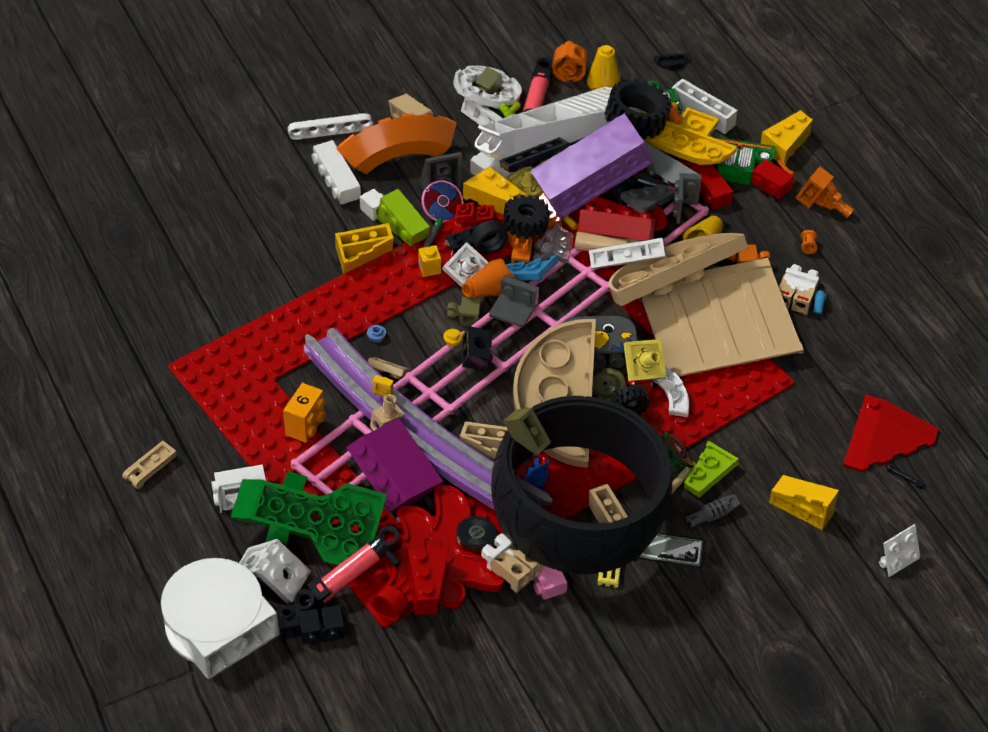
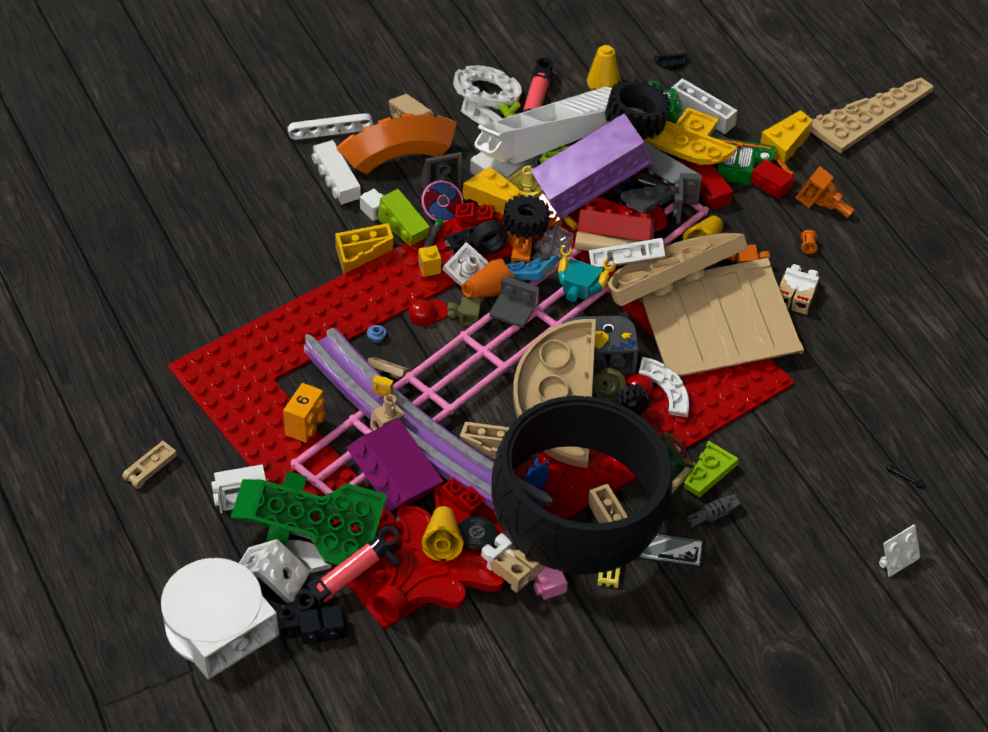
(307, 555): none -> white tile
(425, 576): red wedge -> none
(427, 312): none -> red cap
(442, 536): none -> yellow cone
(452, 337): yellow plate -> none
(465, 498): none -> red slope
(476, 348): black brick -> none
(489, 81): olive brick -> none
(527, 430): olive slope -> none
(533, 155): black plate -> none
(569, 62): orange brick -> none
(582, 278): none -> teal torso
(651, 360): light yellow plate -> none
(674, 115): orange bush -> none
(805, 500): yellow wedge -> none
(819, 298): dark azure arm -> none
(858, 119): none -> tan wing
(885, 432): red slope -> none

